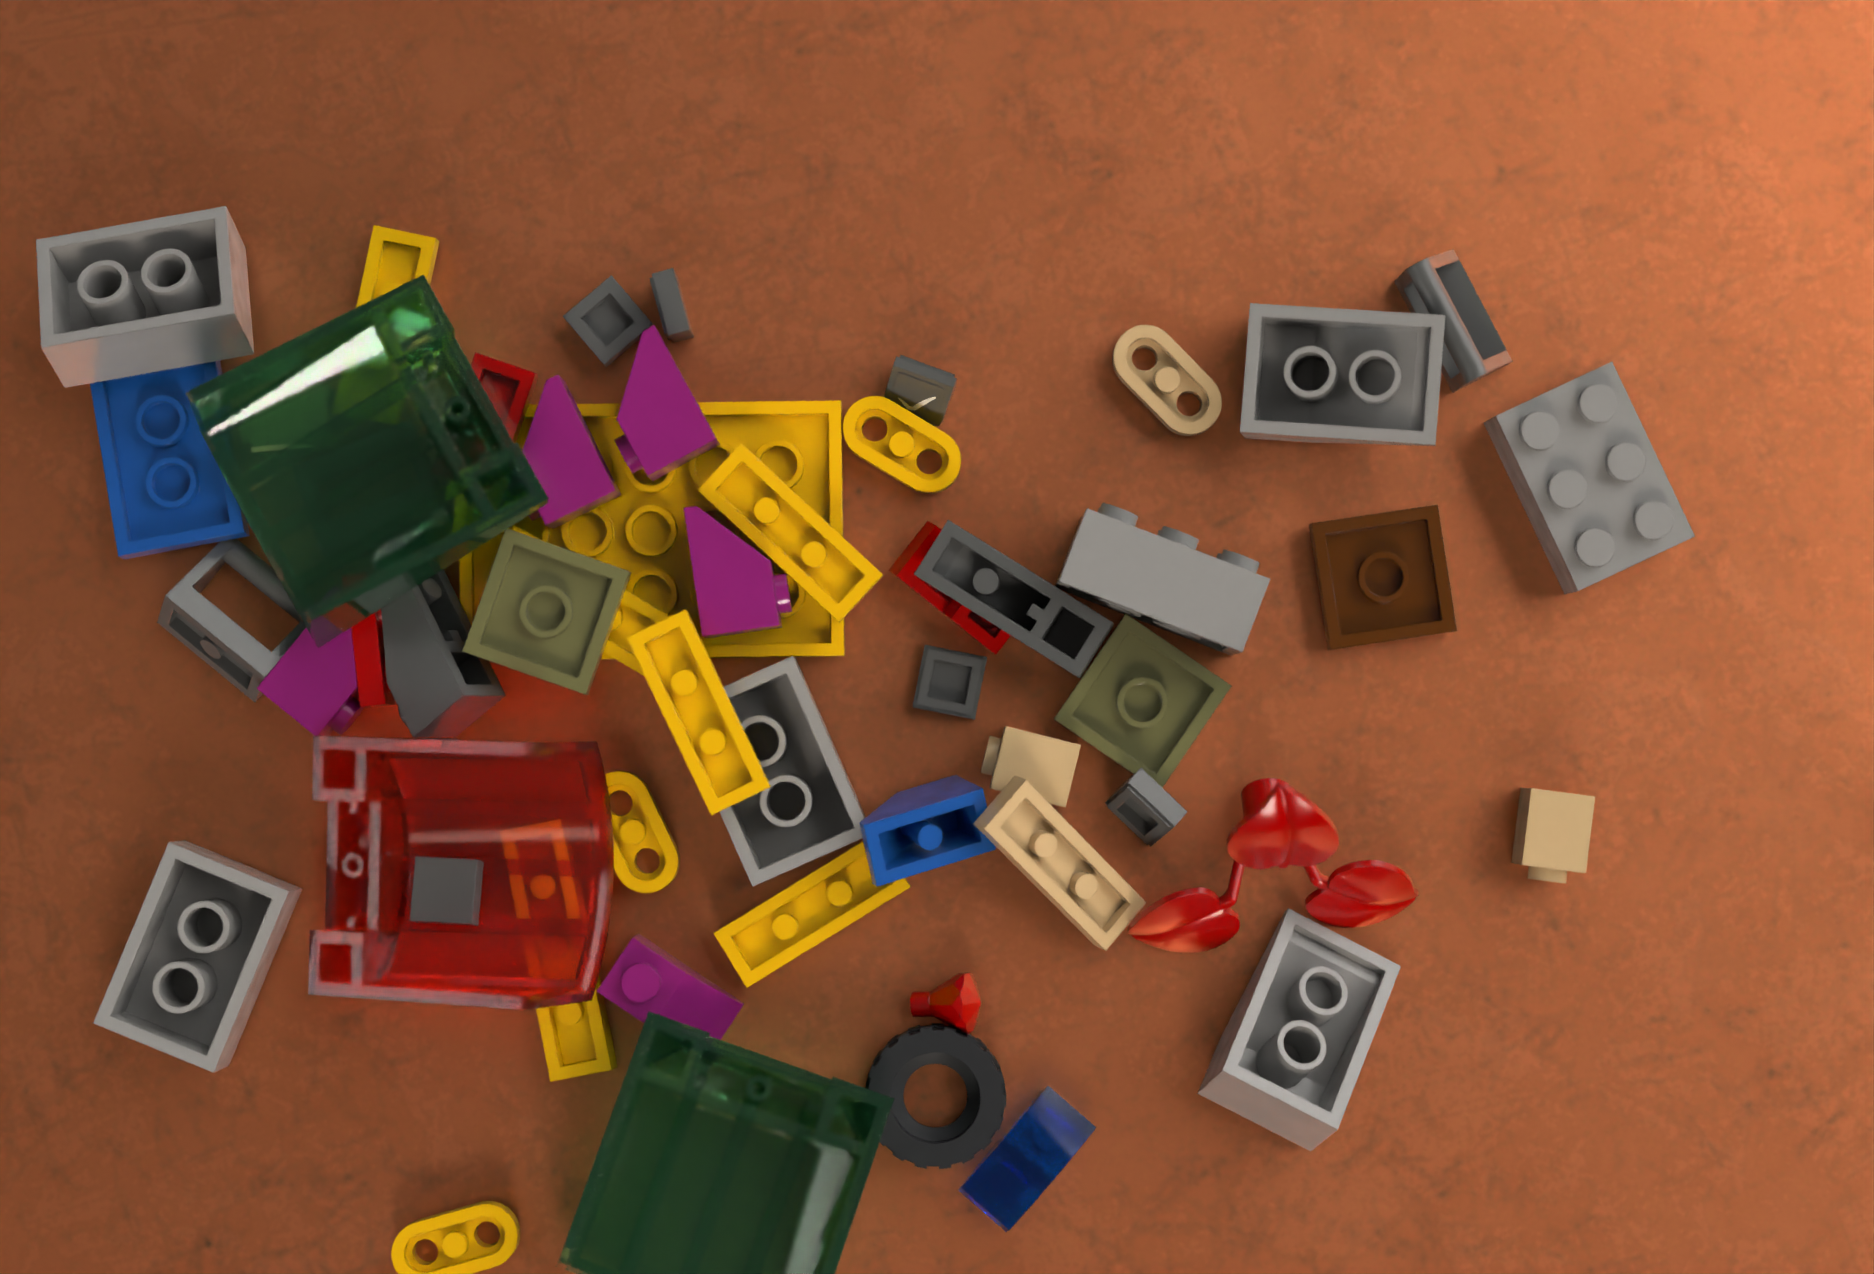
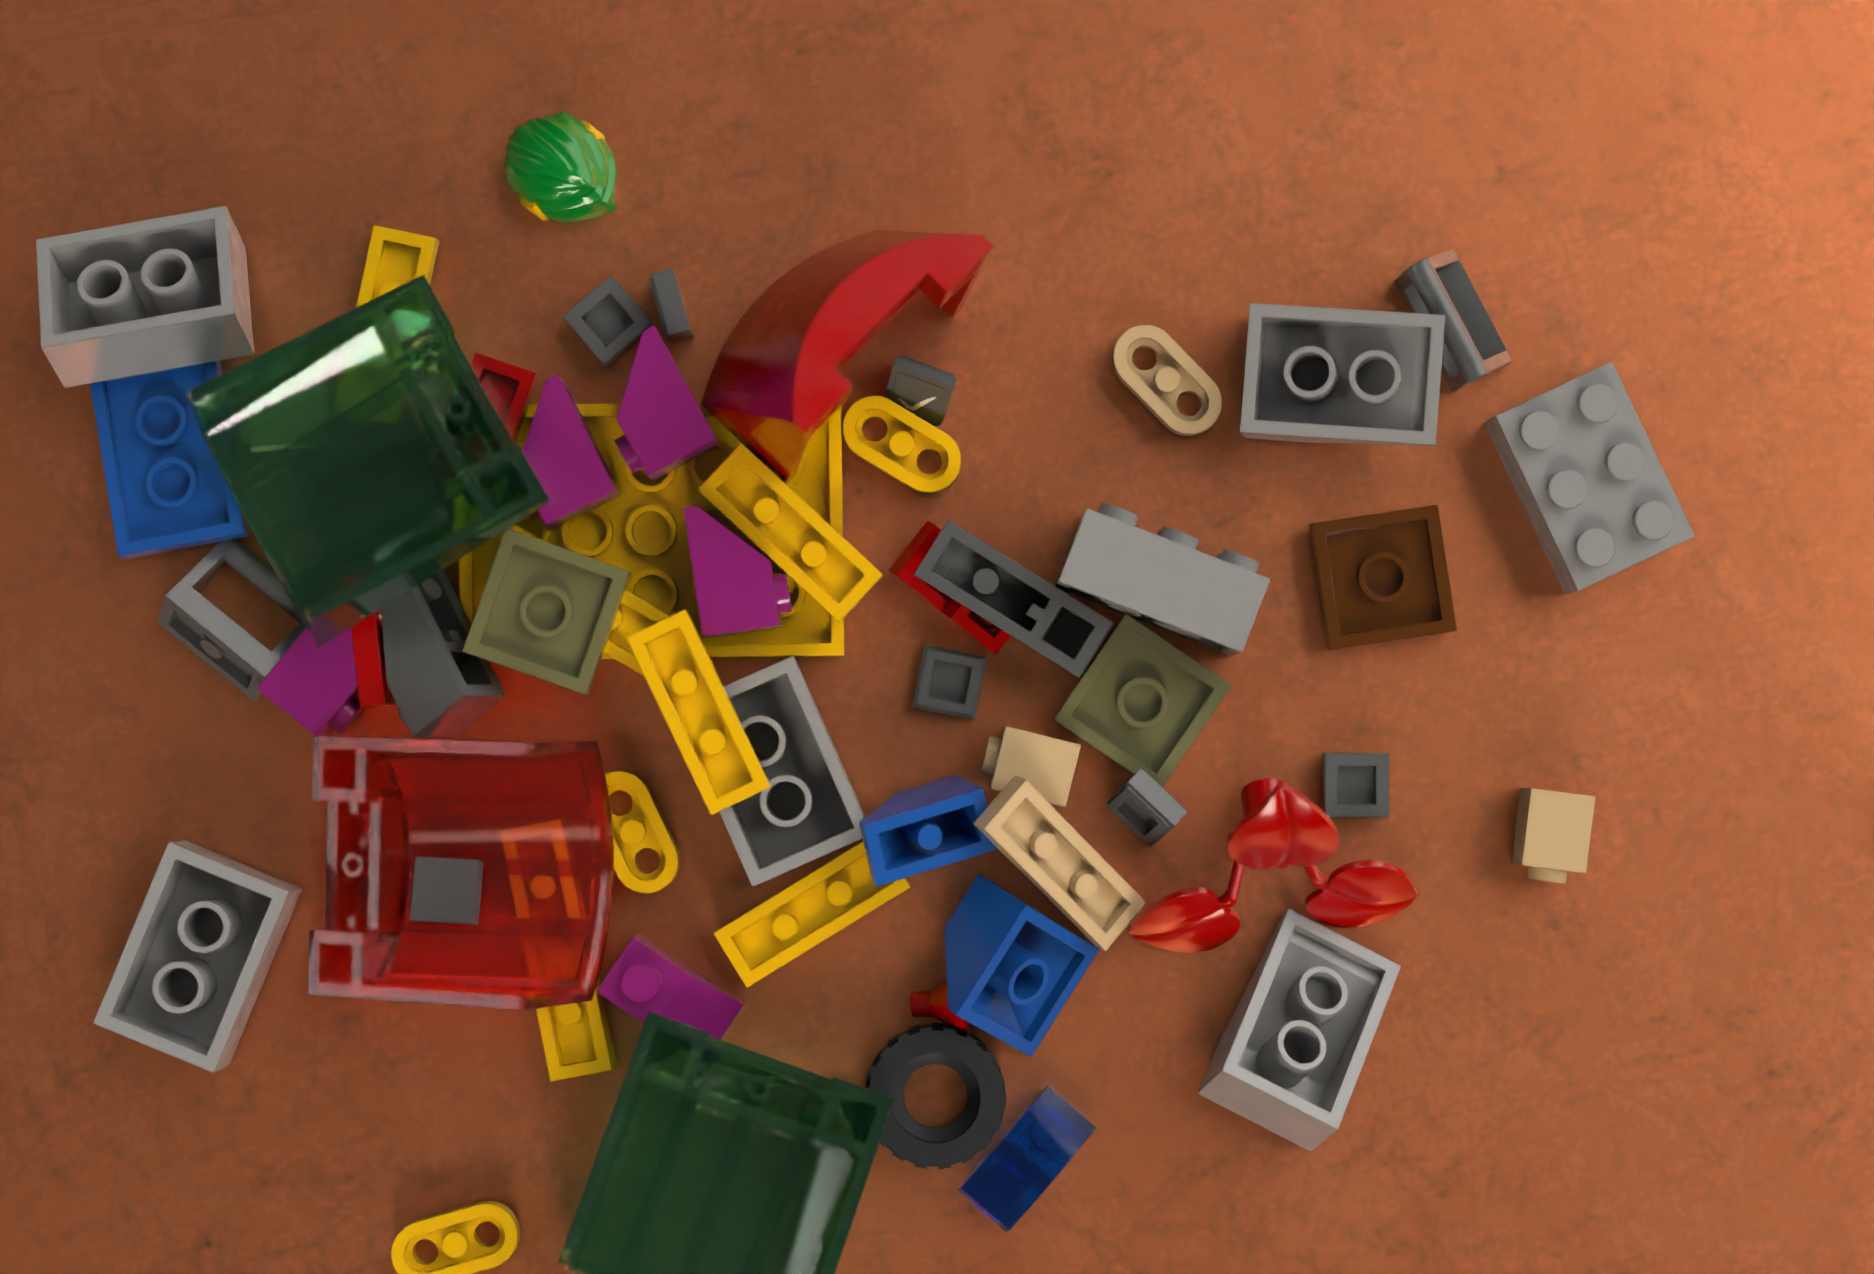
(561, 169): none -> green hair
(784, 355): none -> red windscreen
(1010, 965): none -> blue slope
(1355, 784): none -> dark grey plate

